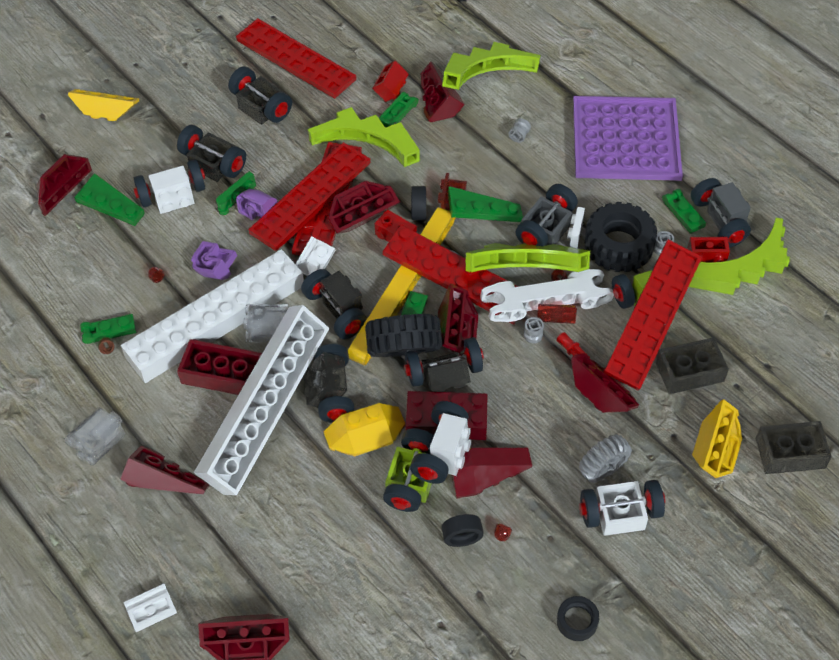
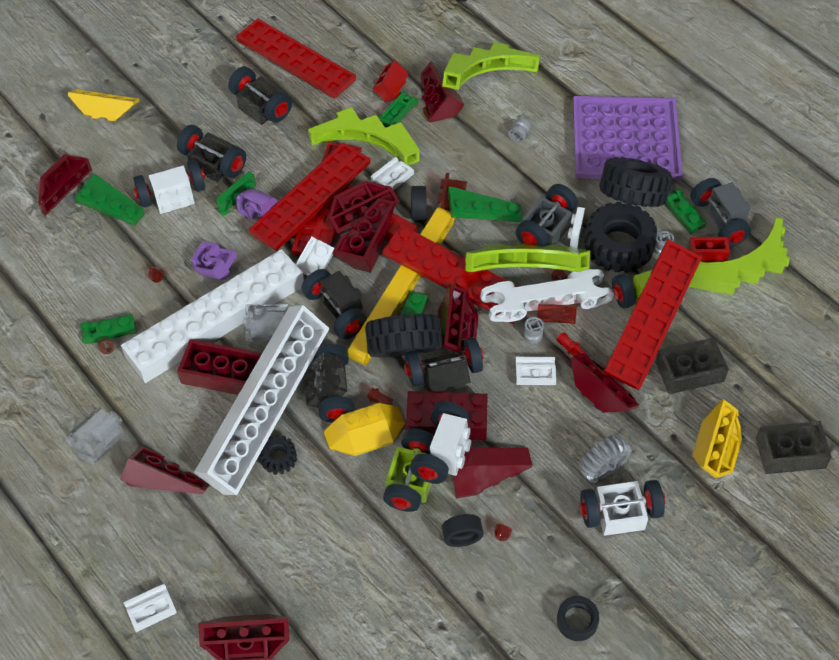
(282, 464): none -> black tyre
(364, 241): none -> dark red wedge
(378, 397): none -> clear red pin
(393, 174): none -> white plate
(535, 371): none -> white plate
(635, 182): none -> black tyre

